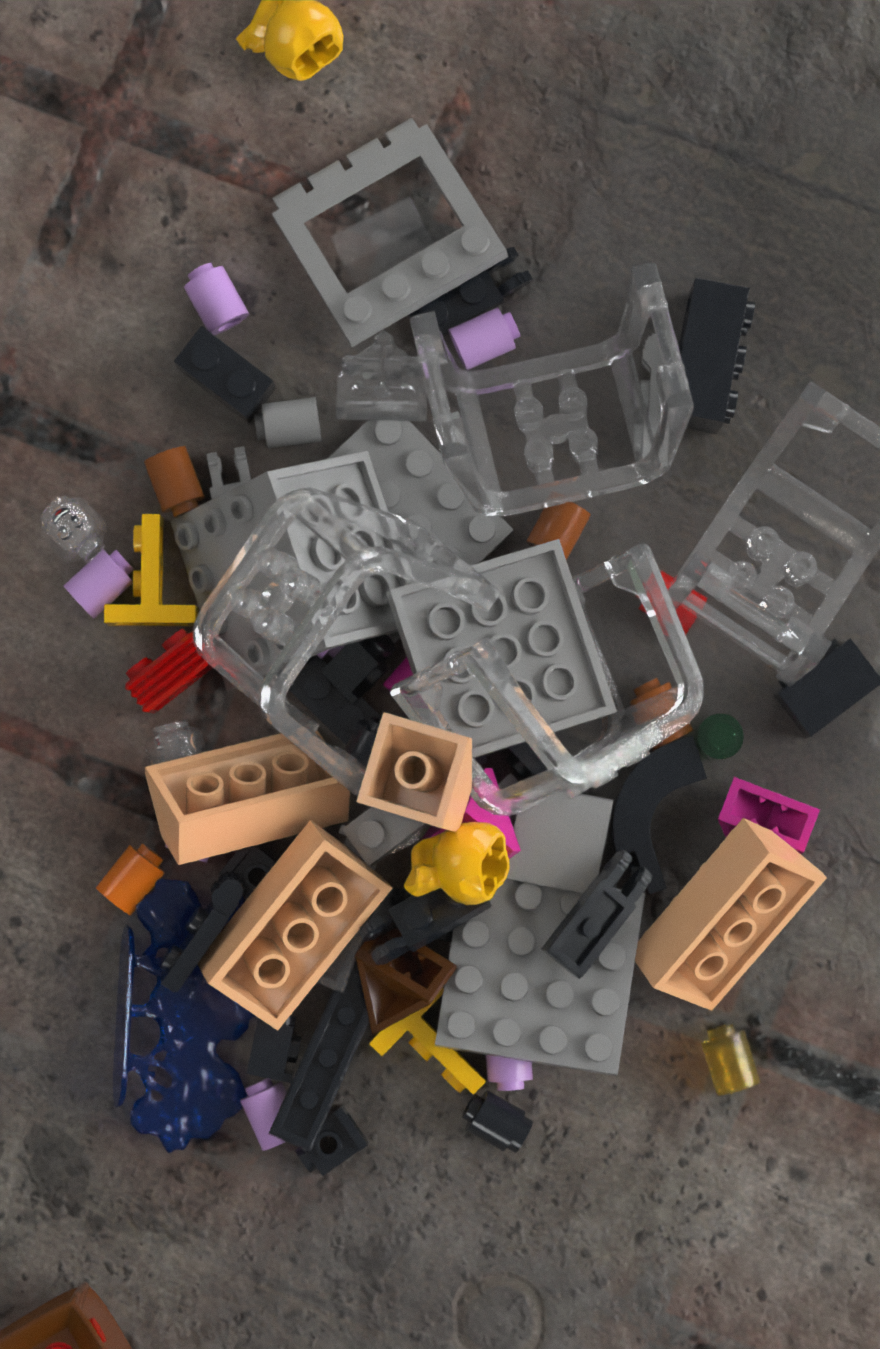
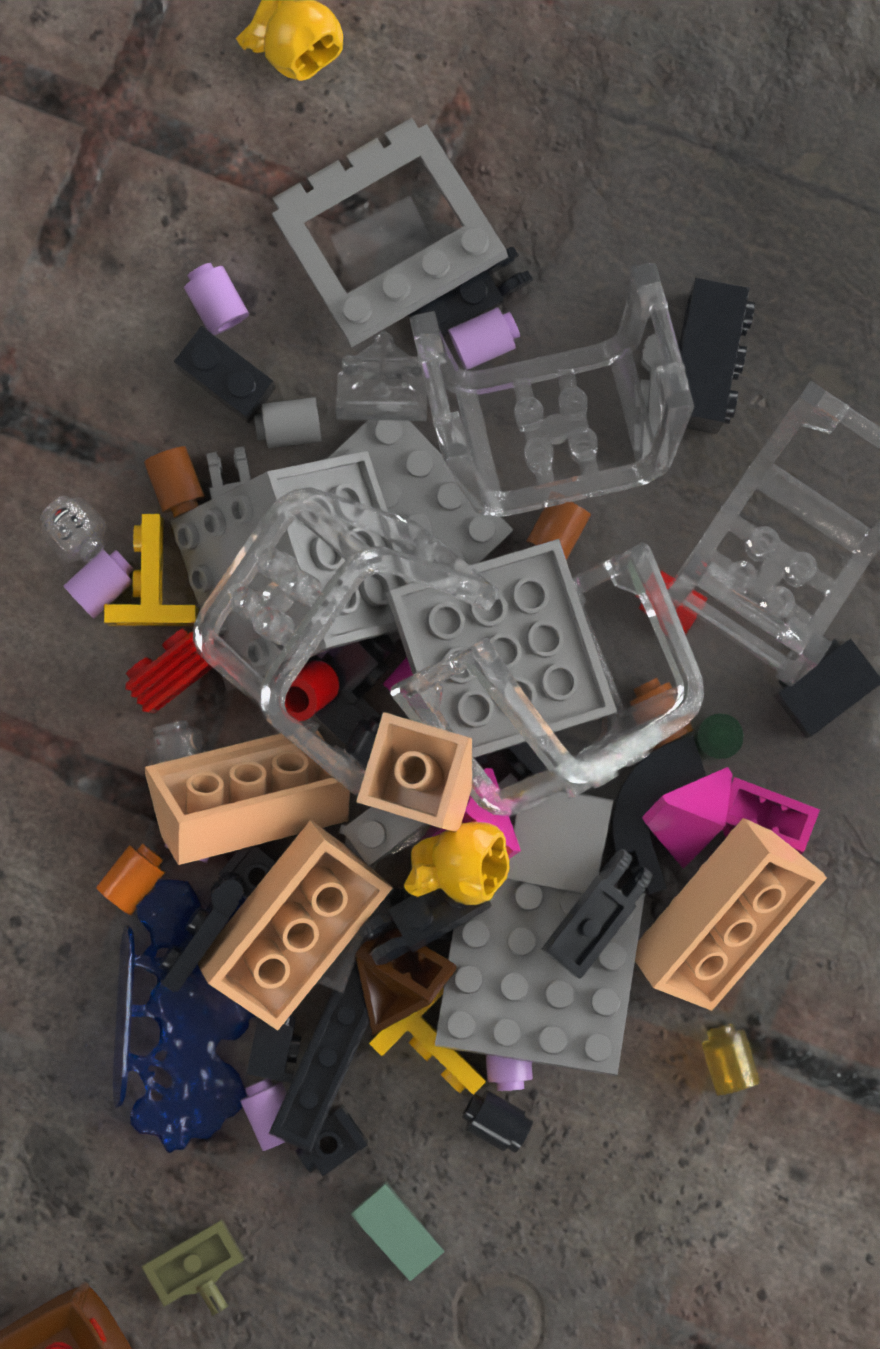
(195, 1267): none -> olive plate
(311, 690): none -> red brick
(397, 1231): none -> sand green slope
(691, 815): none -> dark pink slope

